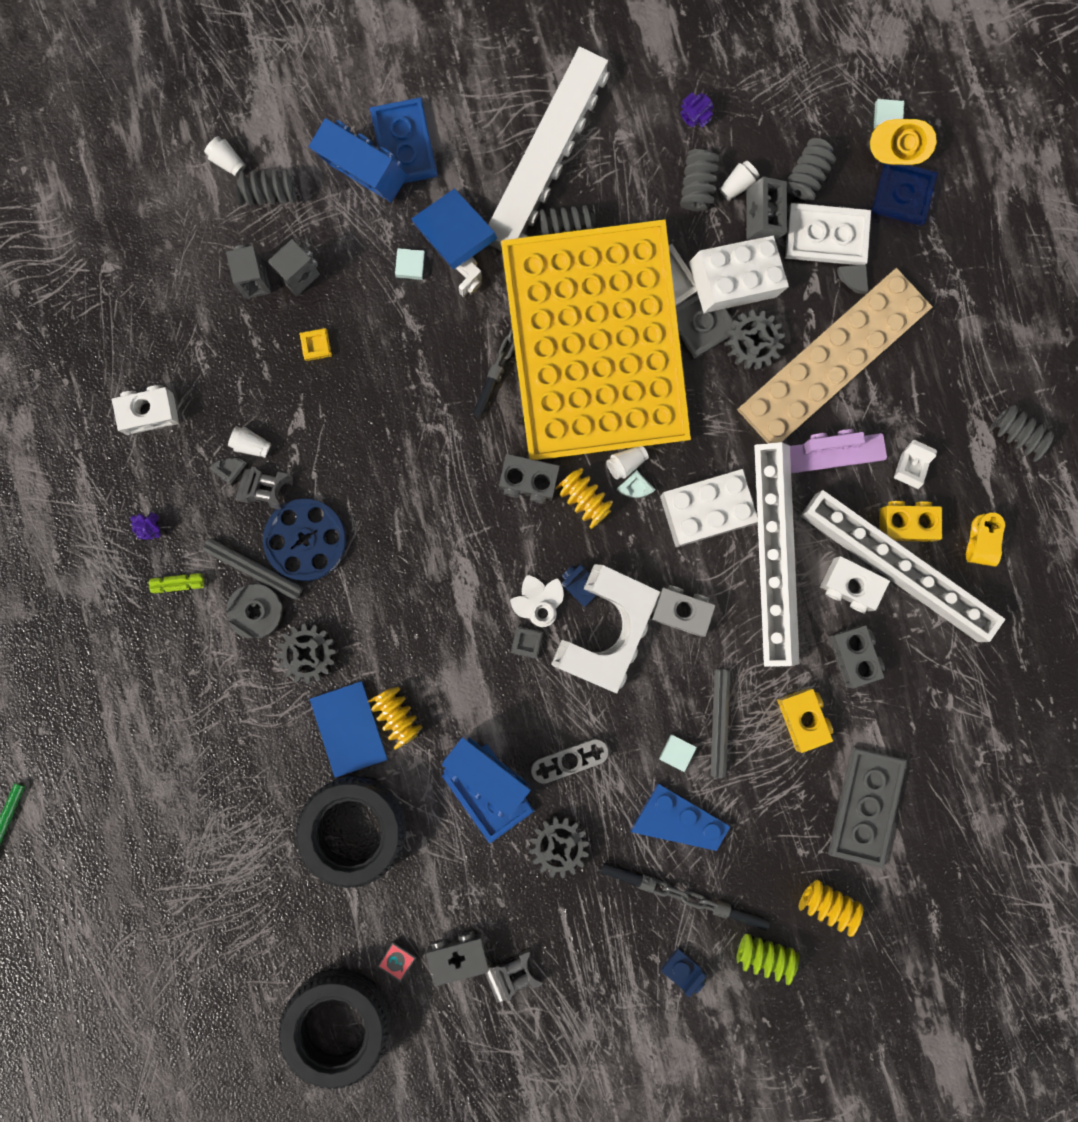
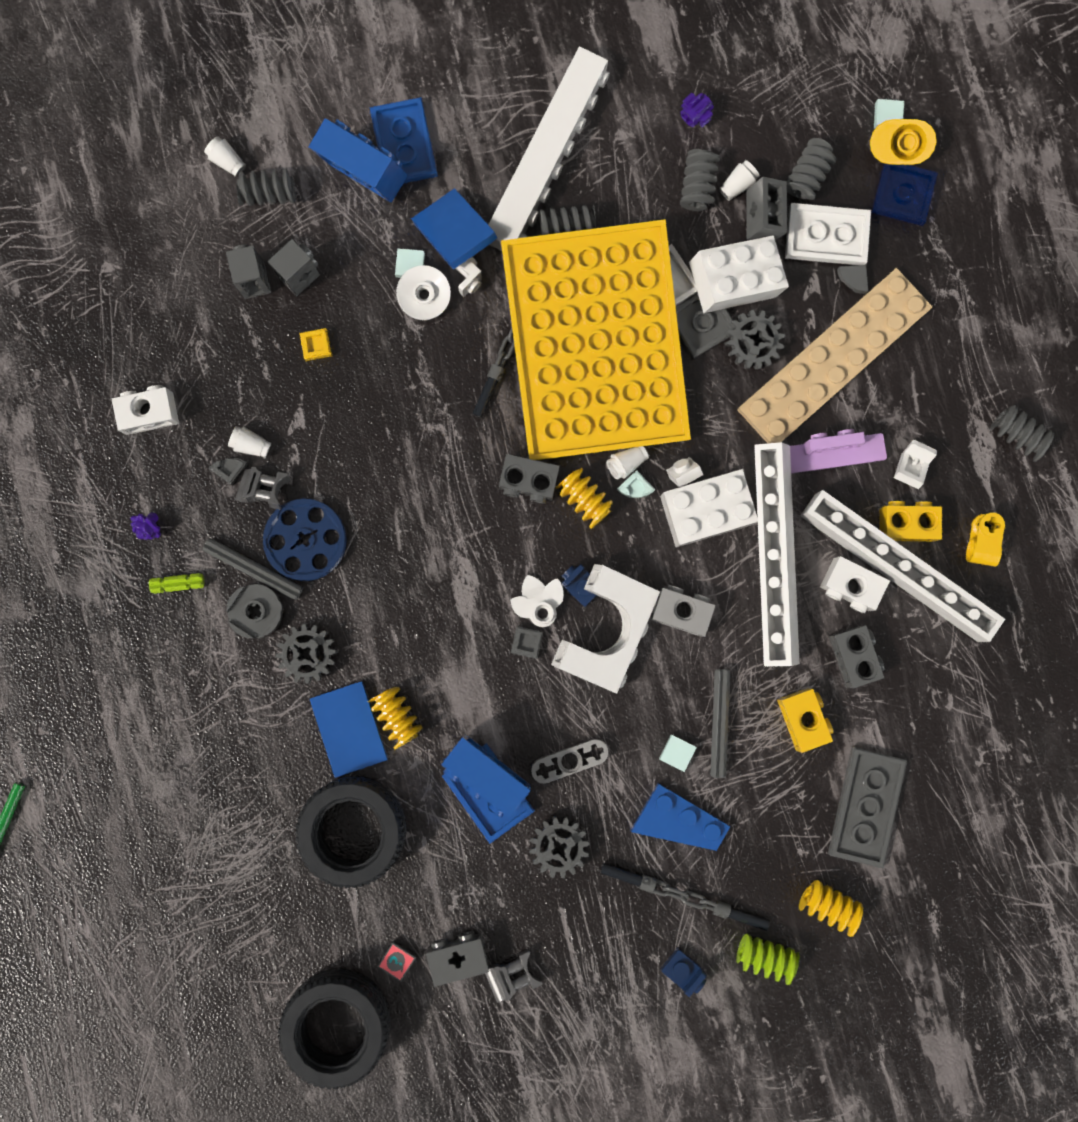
(420, 279): none -> white dish
(684, 472): none -> white plate

